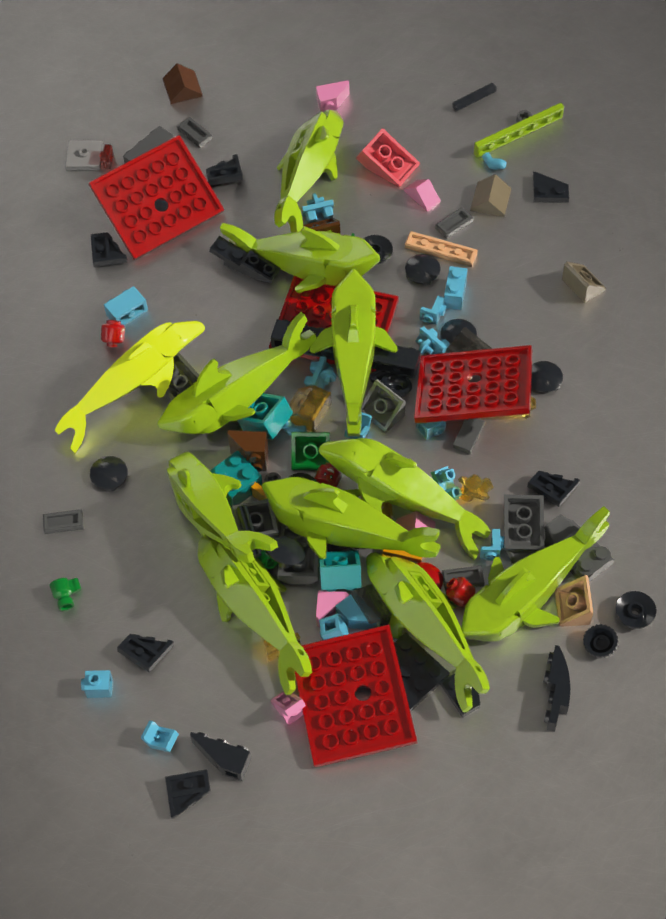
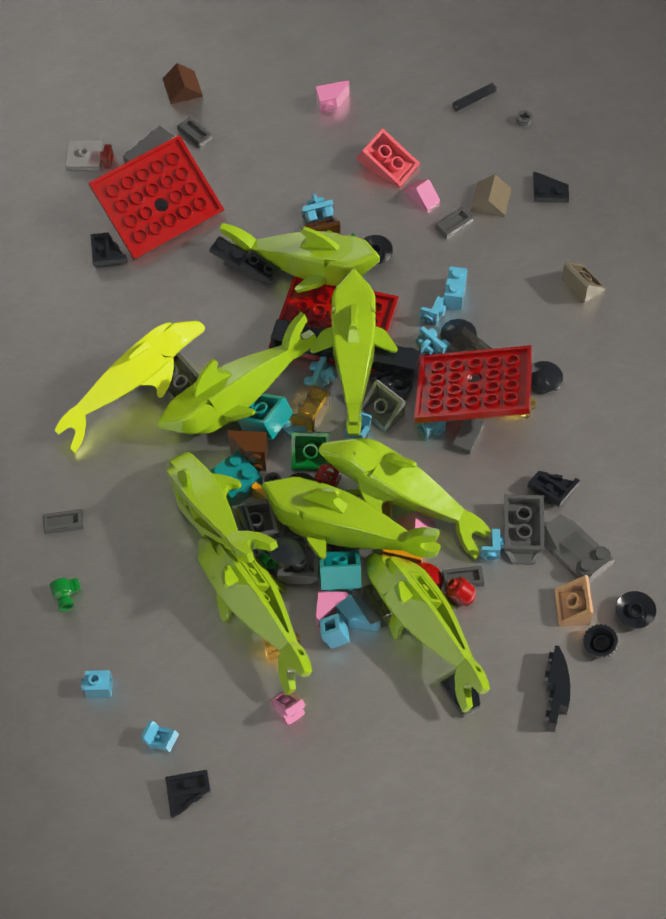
(108, 473): black dish -> none
(112, 333): red head -> none
(126, 306): medium azure brick -> none
(144, 650): black wing -> none
(225, 172): black wing -> none
(228, 759): black slope -> none
(306, 159): lime animal -> none
(334, 718): red plate -> none
(418, 670): black plate -> none
(422, 269): black dish -> none
(441, 248): light nougat tile -> none
(444, 478): hips -> none
(475, 488): clear yellow hips -> none
(494, 163): medium azure arm -> none
(518, 130): lime tile -> none
(523, 588): lime animal -> none

